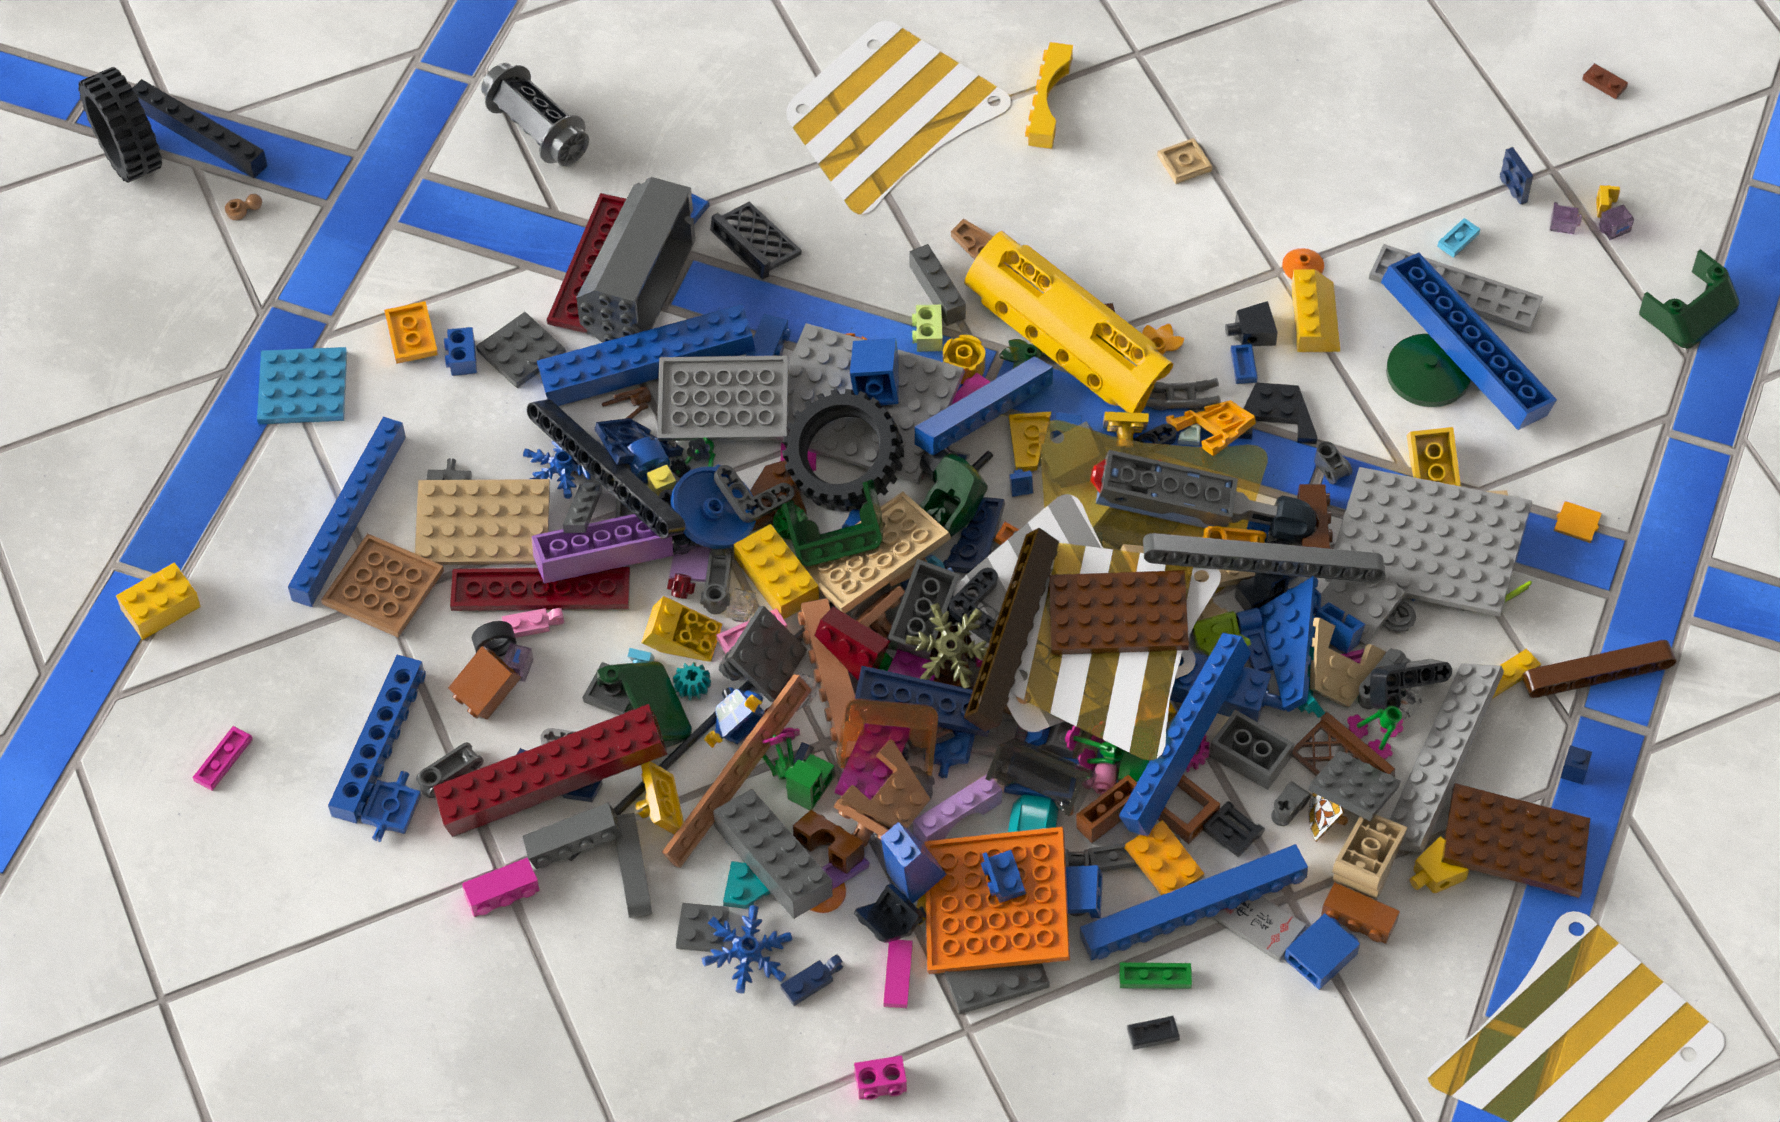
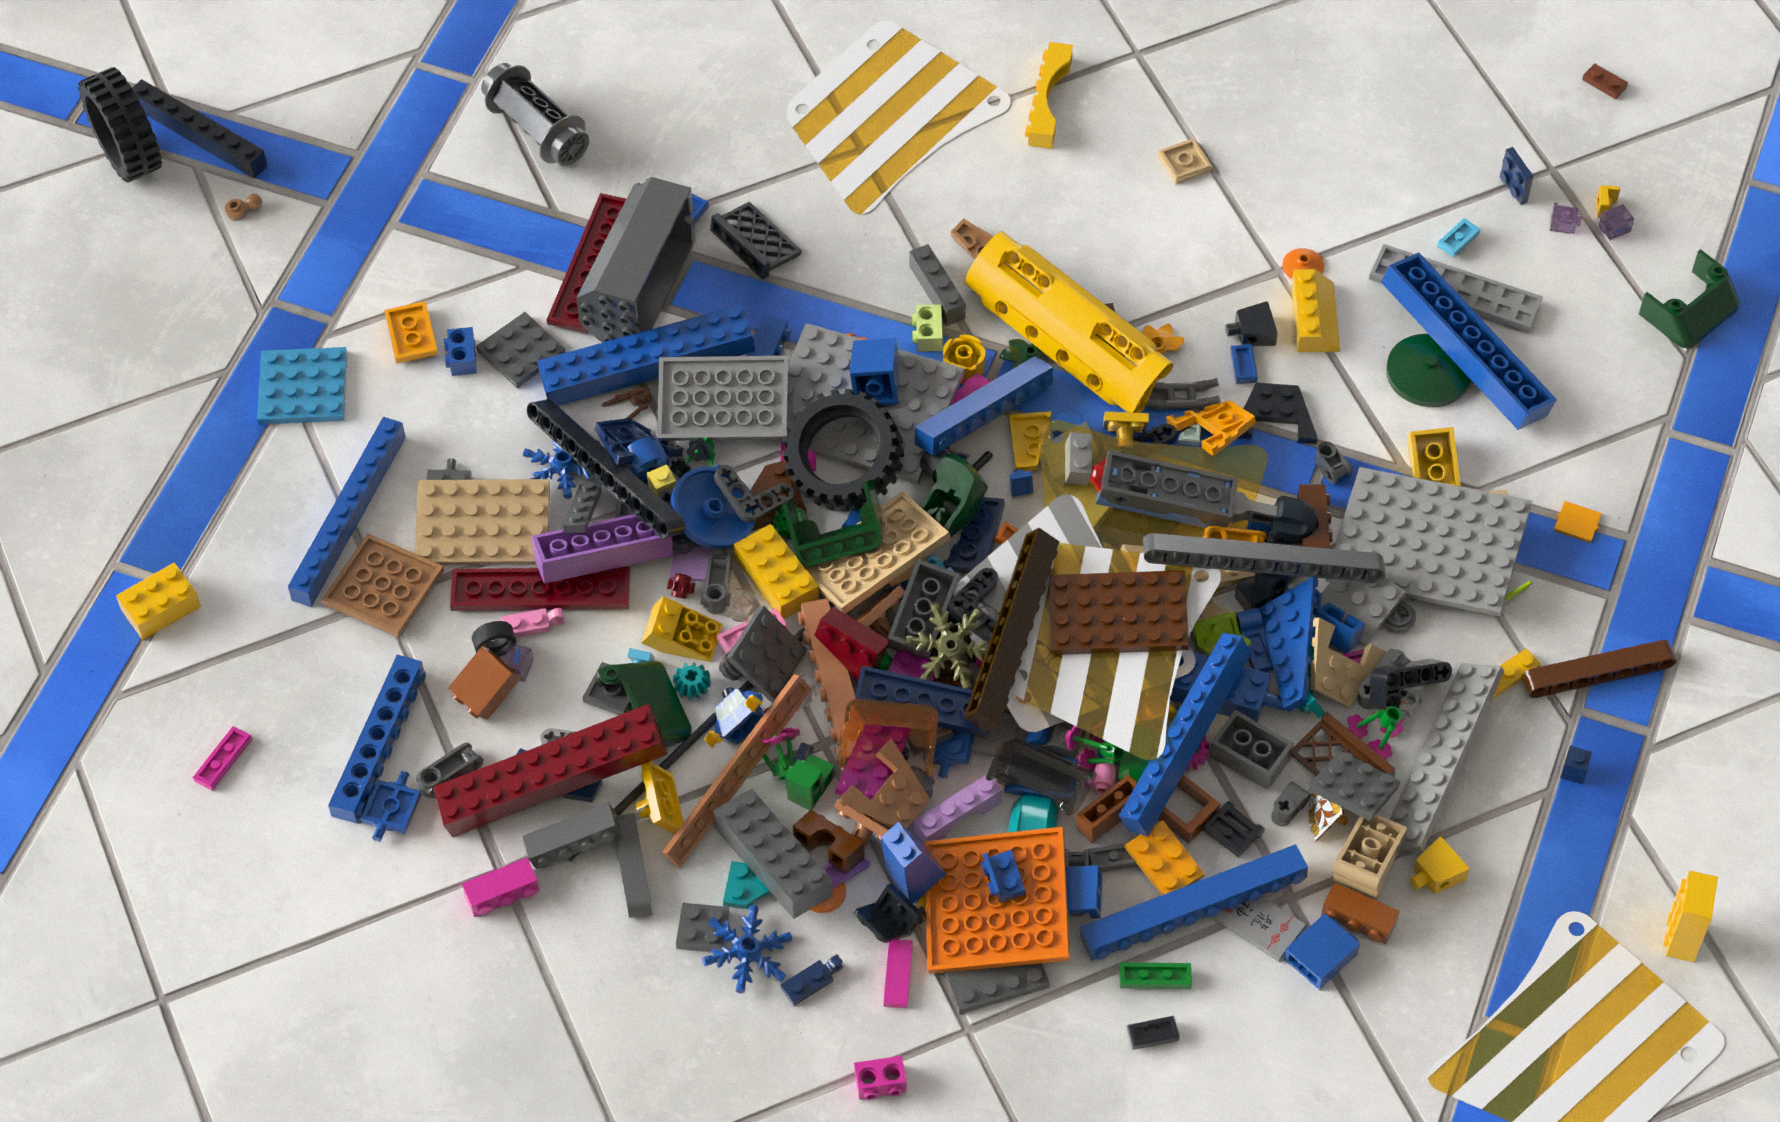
(1078, 458): none -> light grey brick
(1516, 840): reddish brown plate -> none
(1690, 916): none -> yellow brick

